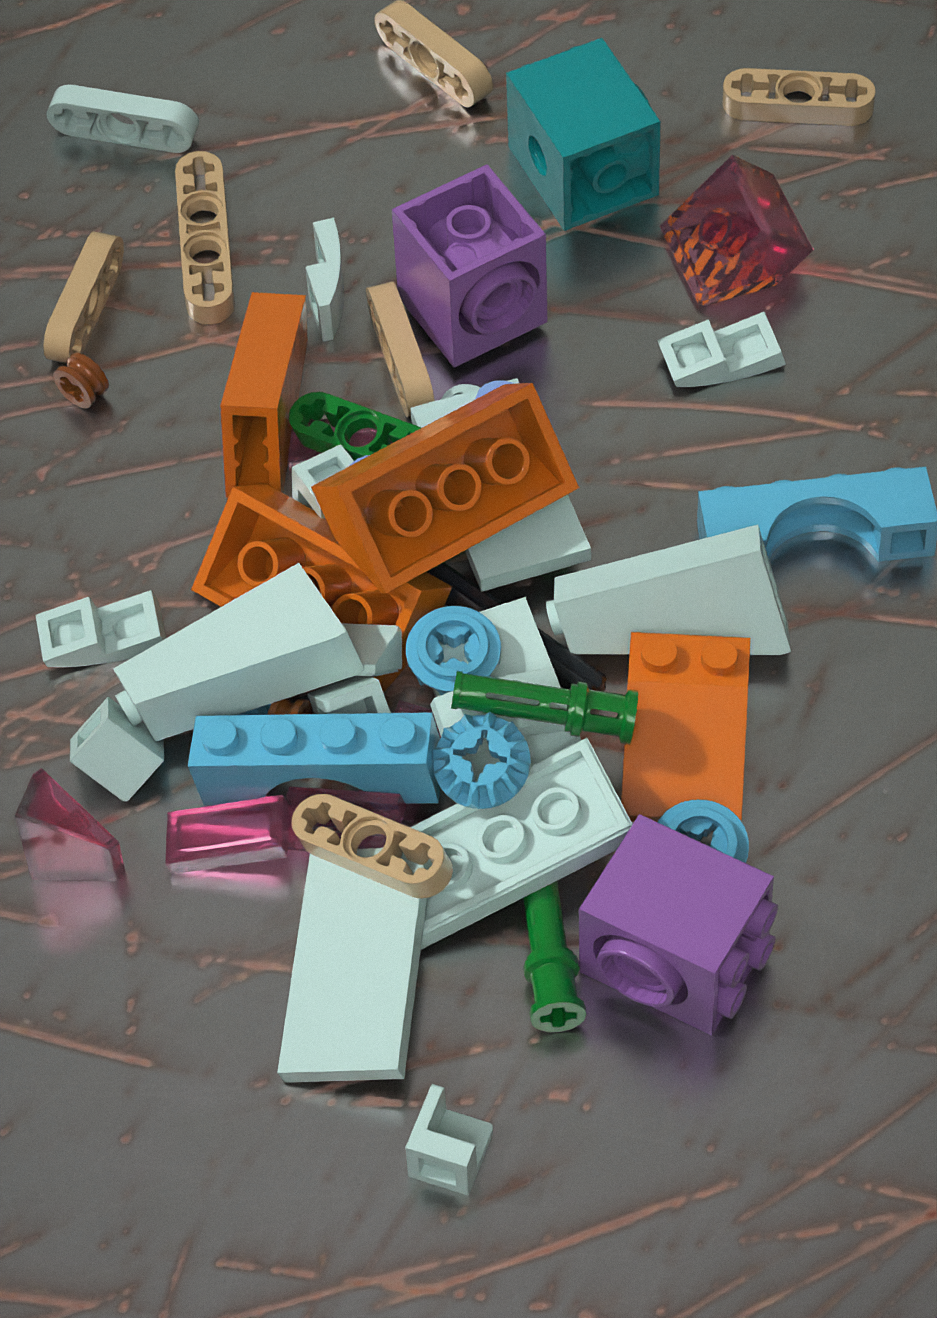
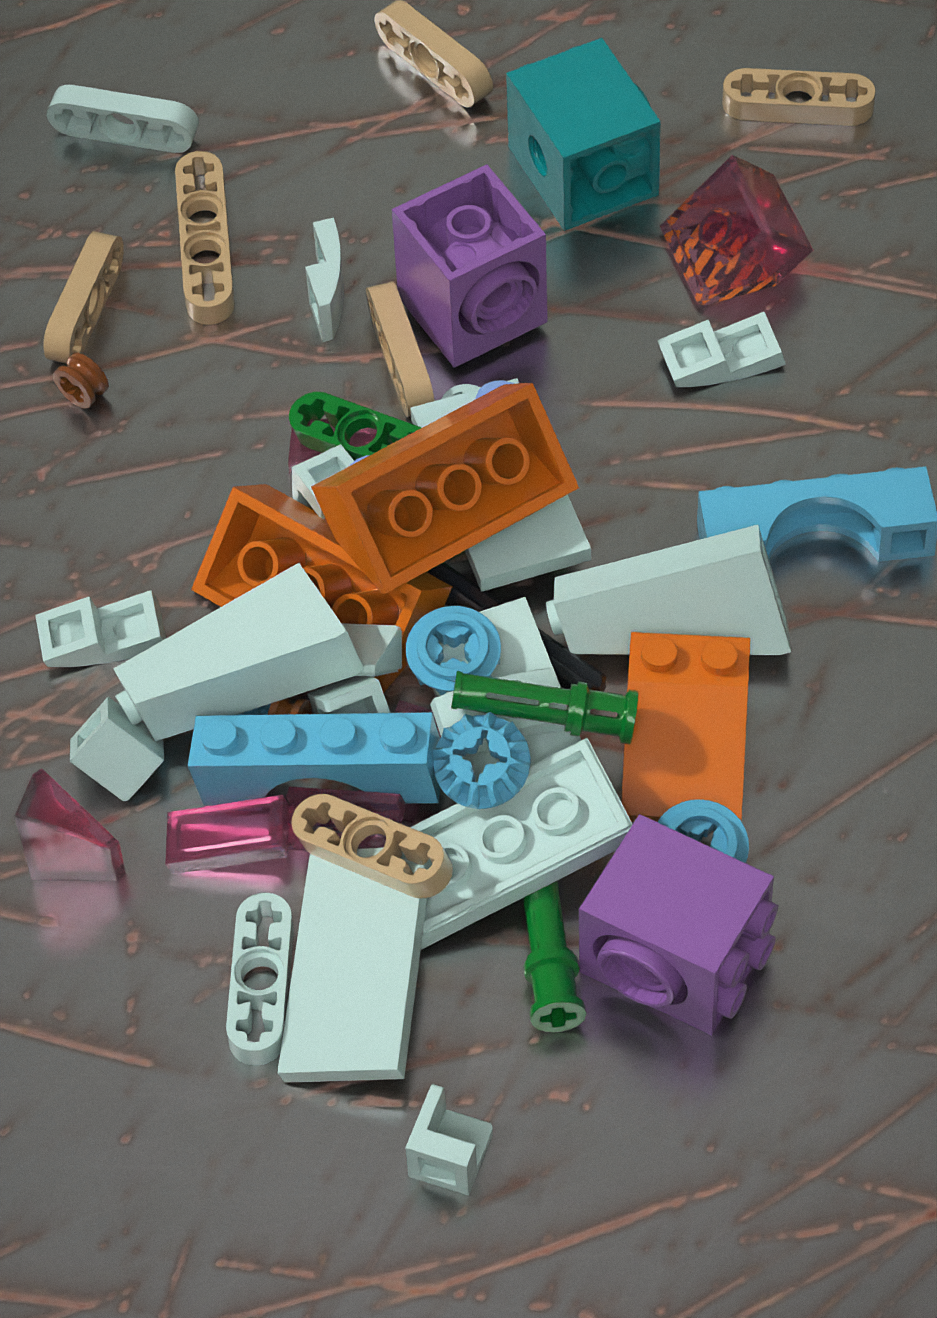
(249, 955): none -> light aqua beam
(262, 390): orange slope -> none

